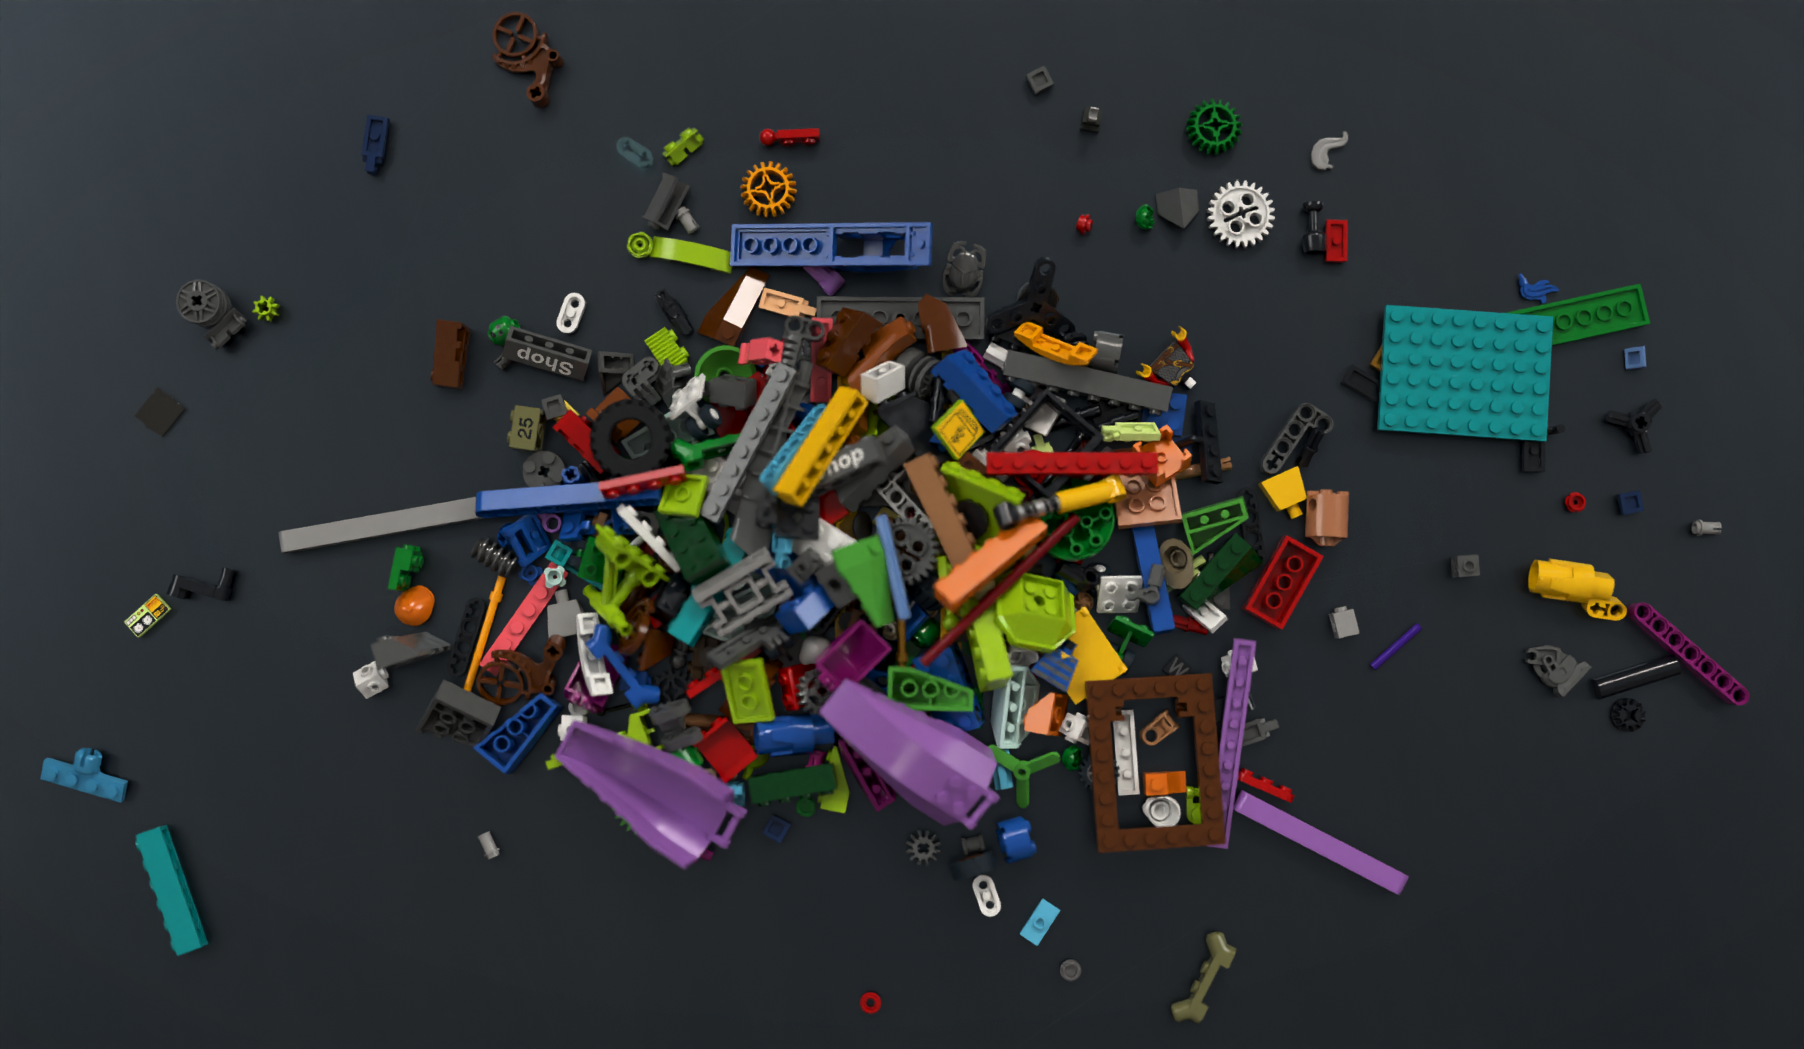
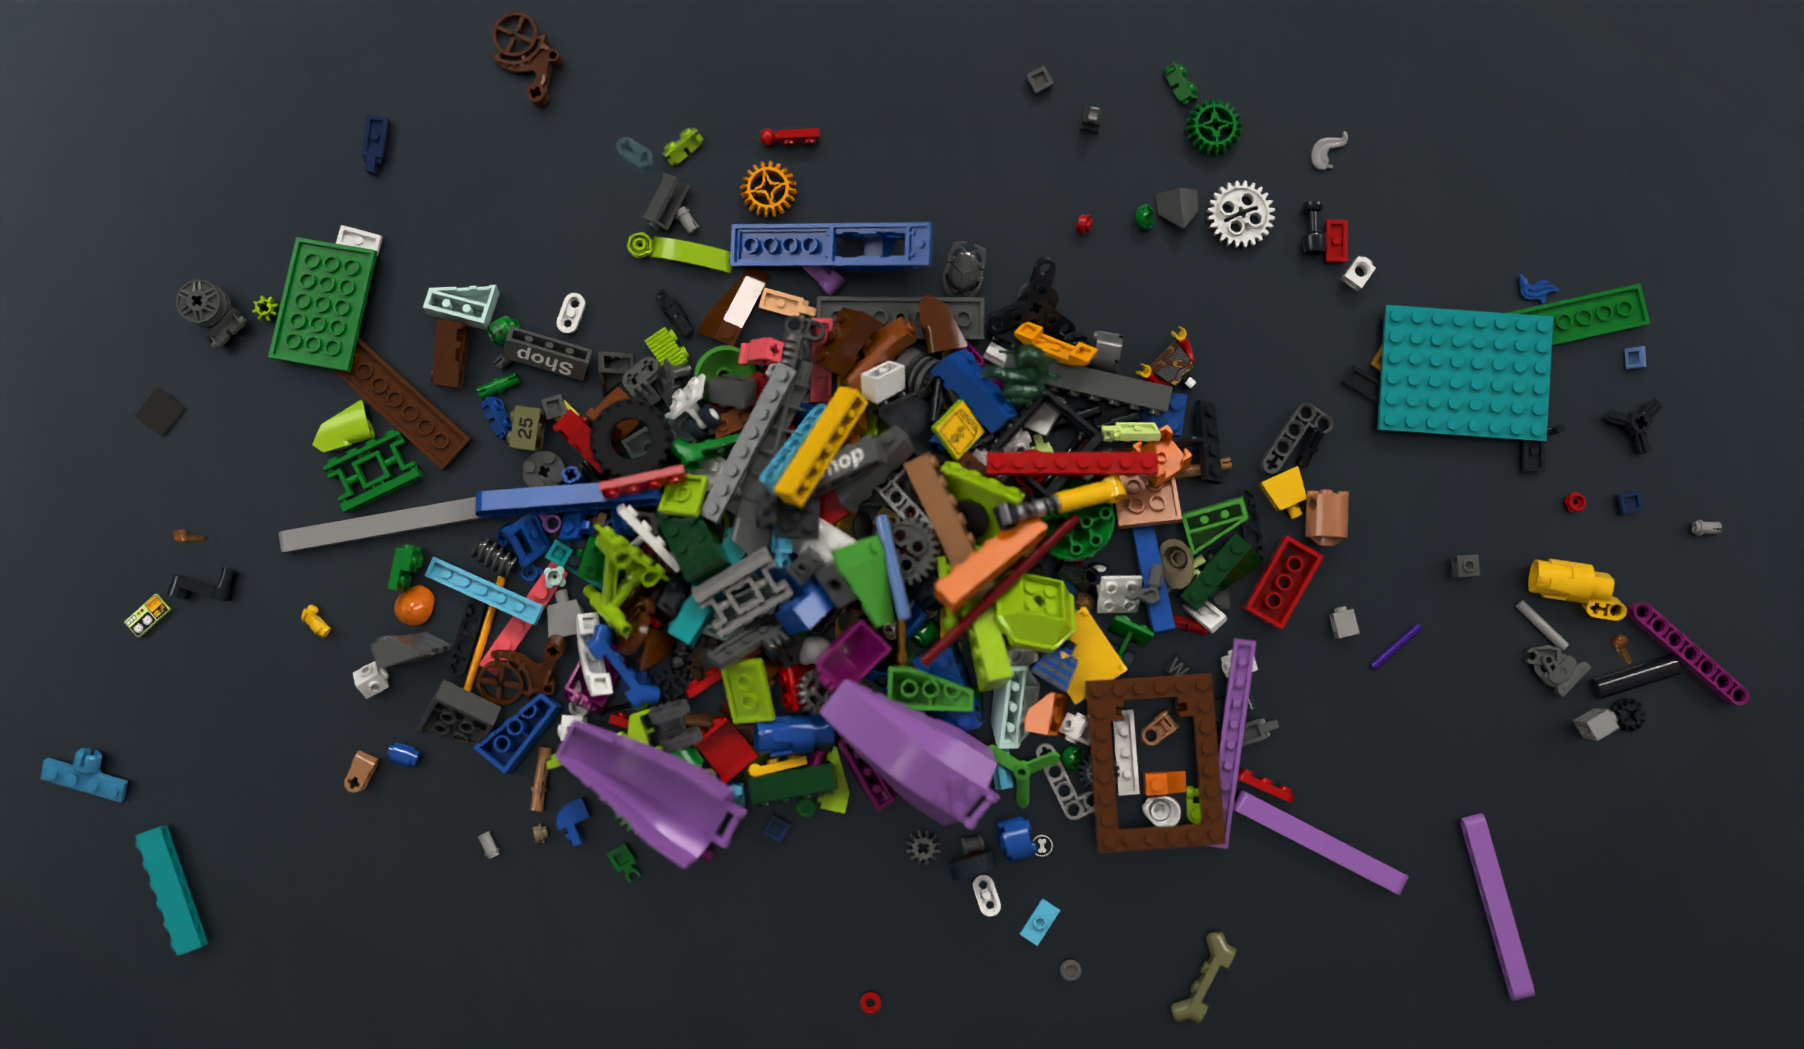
(180, 536): none -> clear orange hand
(316, 624): none -> yellow arm
(323, 304): none -> green plate
(344, 429): none -> lime panel
(359, 238): none -> white plate
(362, 769): none -> medium nougat piece
(380, 486): none -> green fence
(403, 755): none -> blue brick
(404, 406): none -> reddish brown plate
(466, 305): none -> light aqua wedge
(484, 591): none -> medium azure plate
(494, 408): none -> blue hinge
(498, 385): none -> green pin
(540, 781): none -> medium nougat pin
(540, 833): none -> dark tan plate
(569, 816): none -> blue brick
(620, 719): none -> red plate
(623, 859): none -> green plate
(732, 421): none -> dark orange hinge
(775, 765): none -> yellow plate
(1029, 376): none -> clear green hair
(1043, 845): none -> tile
(1063, 779): none -> light grey beam
(1178, 75): none -> green hinge
(1350, 276): none -> white brick
(1497, 907): none -> medium lavender beam
(1542, 625): none -> light grey piece
(1596, 723): none -> light grey brick
(1620, 642): none -> clear orange hand

